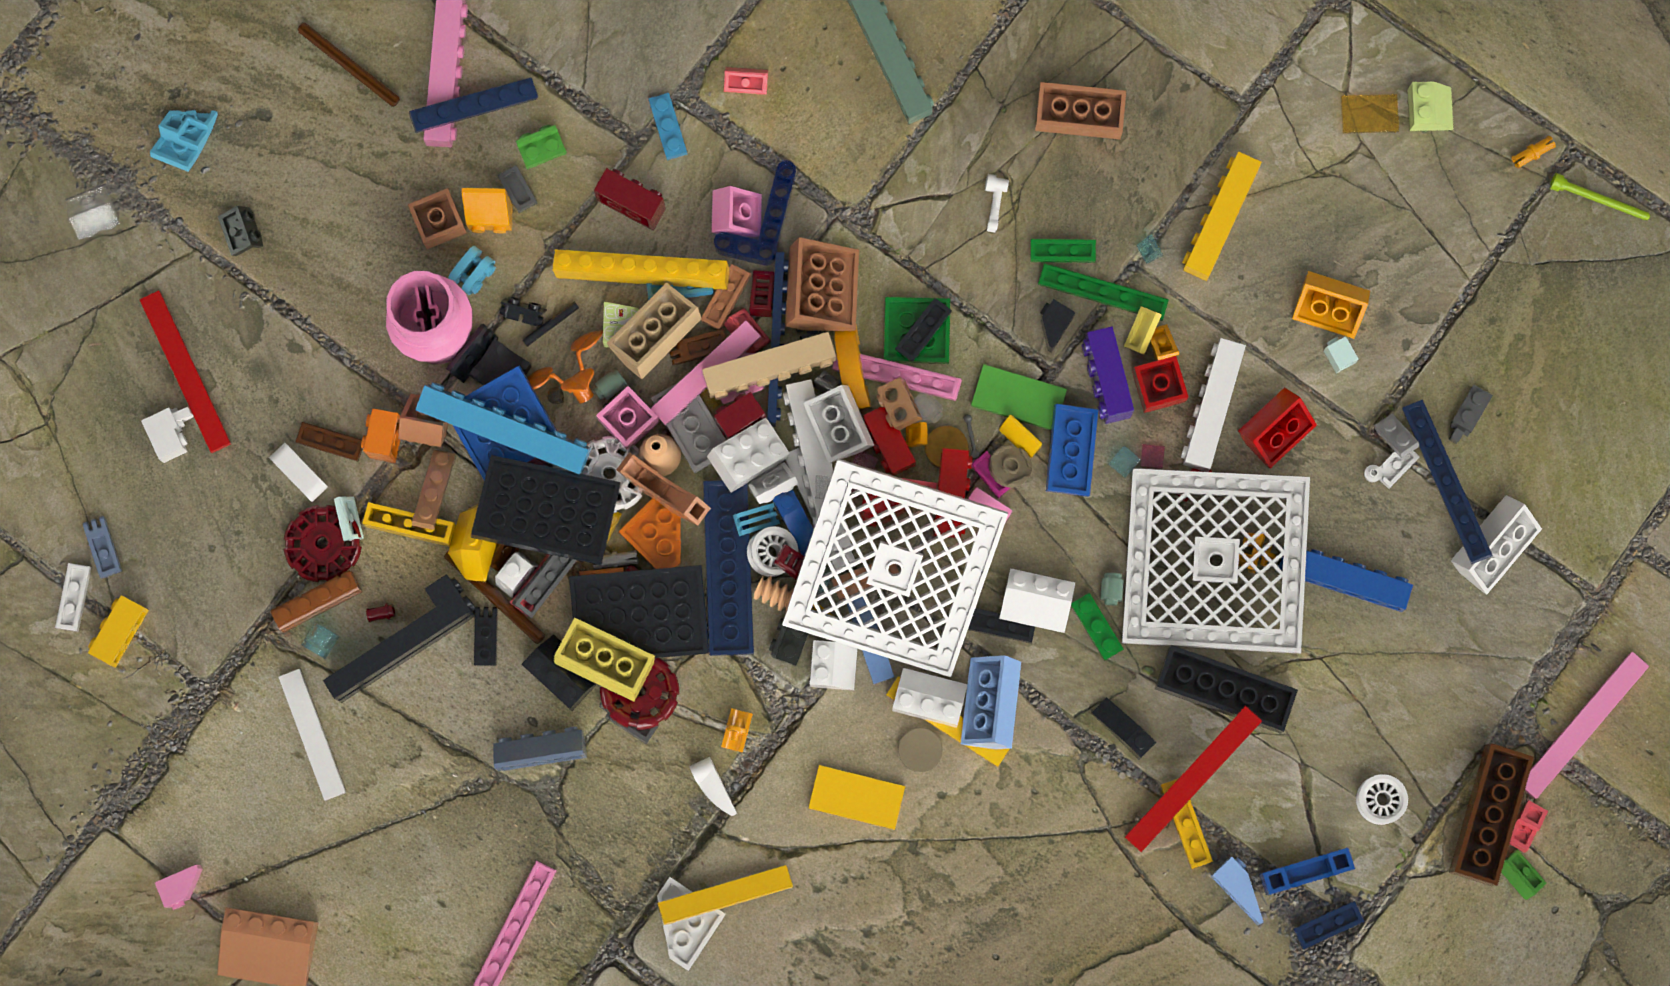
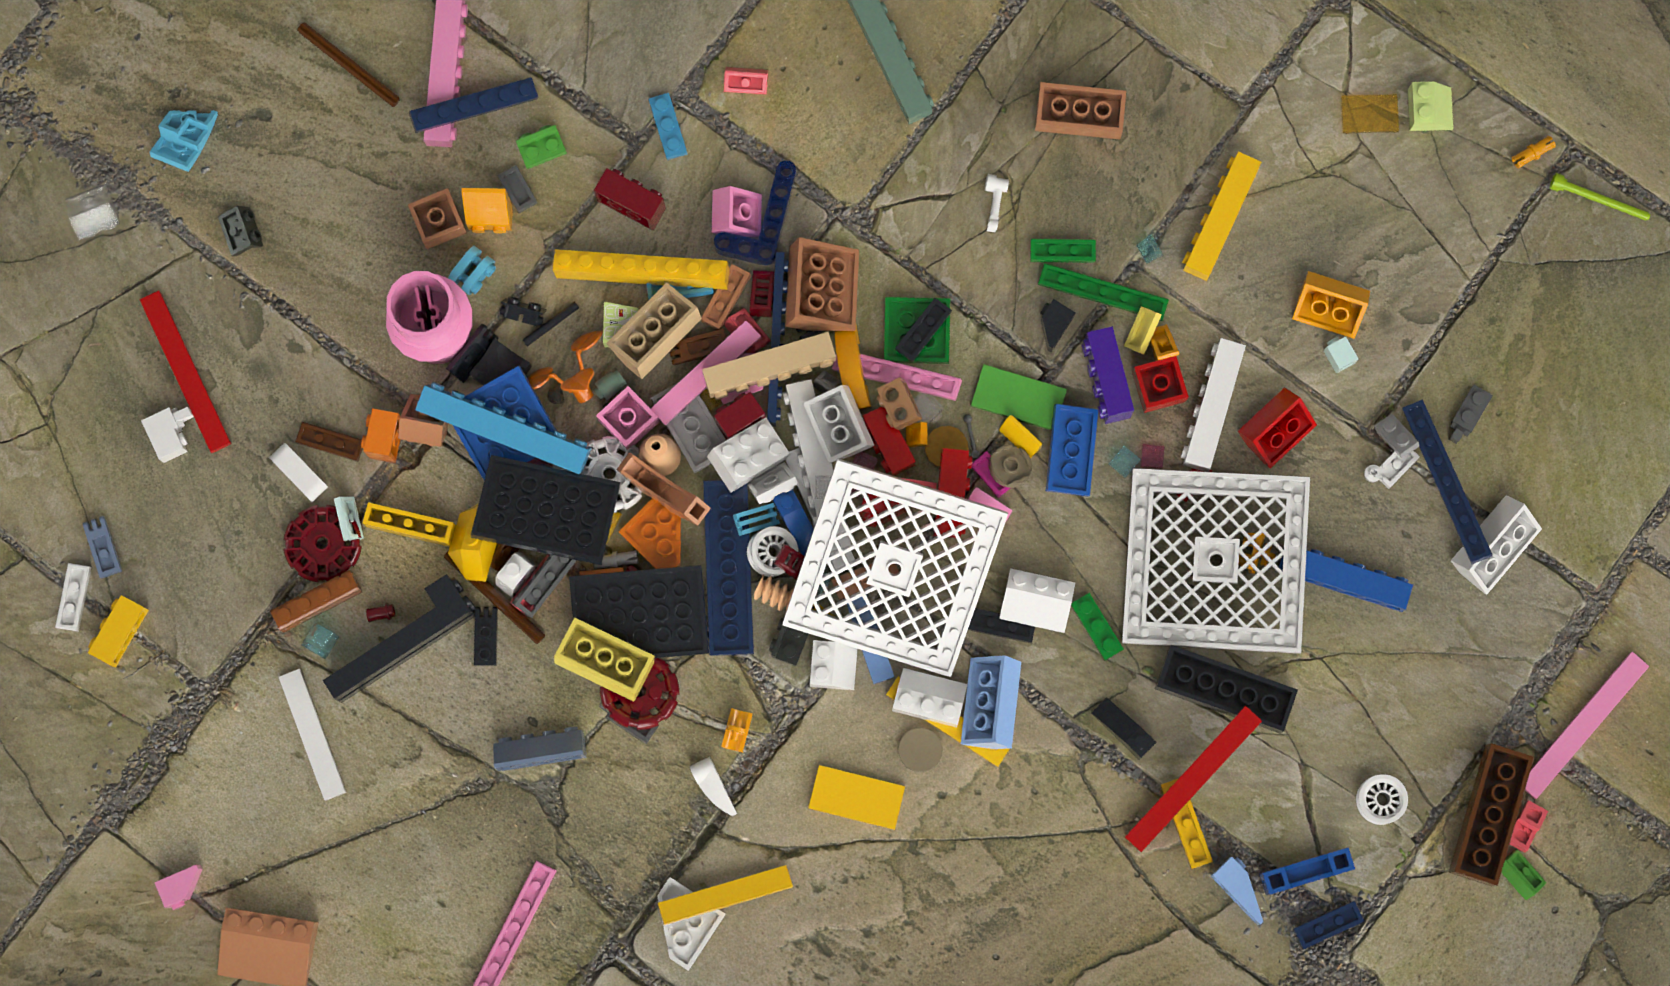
(433, 489): medium nougat plate -> none
(561, 682): black slope -> none
(1112, 588): sand green brick -> none

